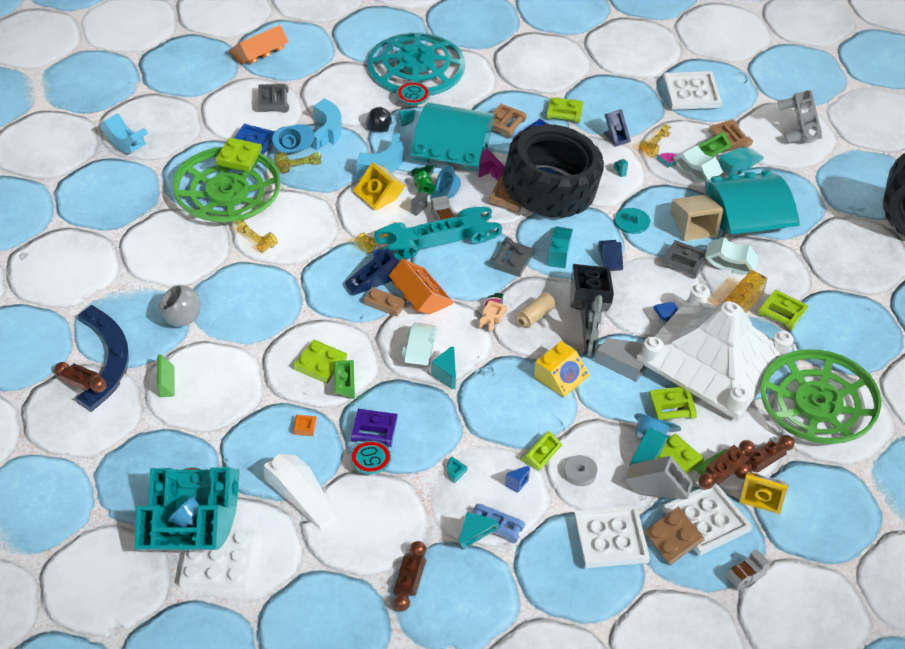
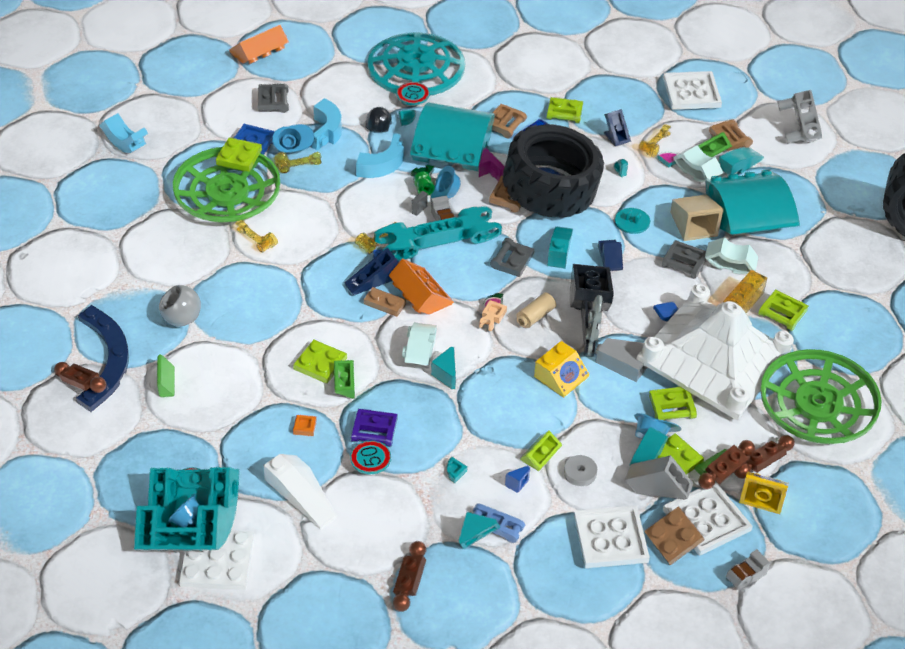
(378, 187): yellow slope -> none

